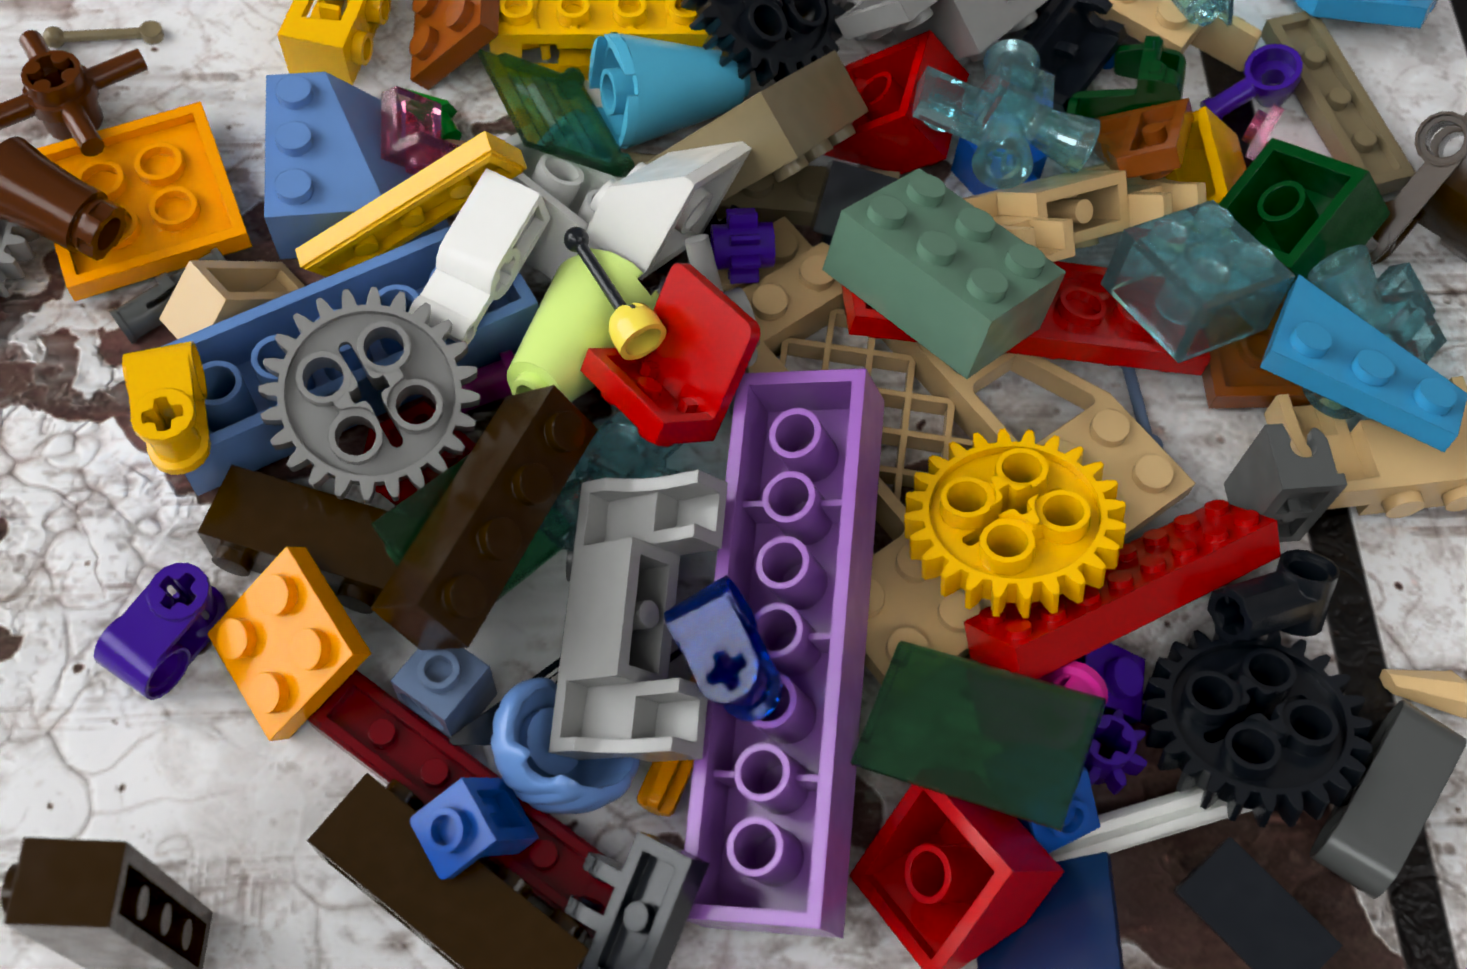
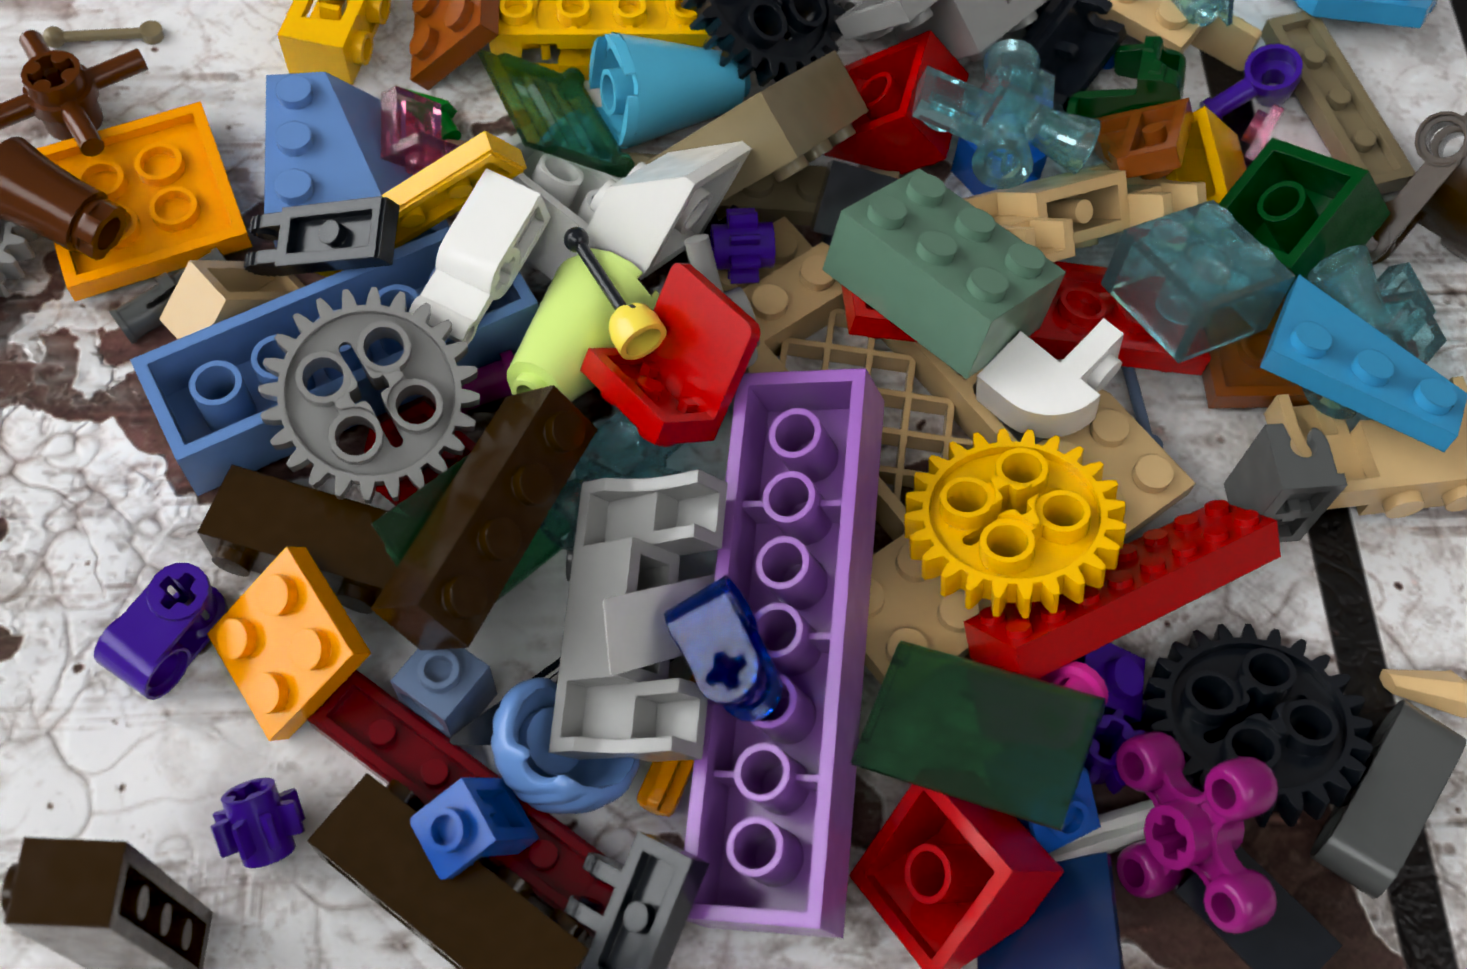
(169, 405): yellow piece -> none
(258, 822): none -> dark purple gear
(325, 237): none -> black hinge
(637, 624): none -> white sticker
(1045, 395): none -> white brick
(1197, 830): none -> magenta gear
(1287, 600): black piece -> none

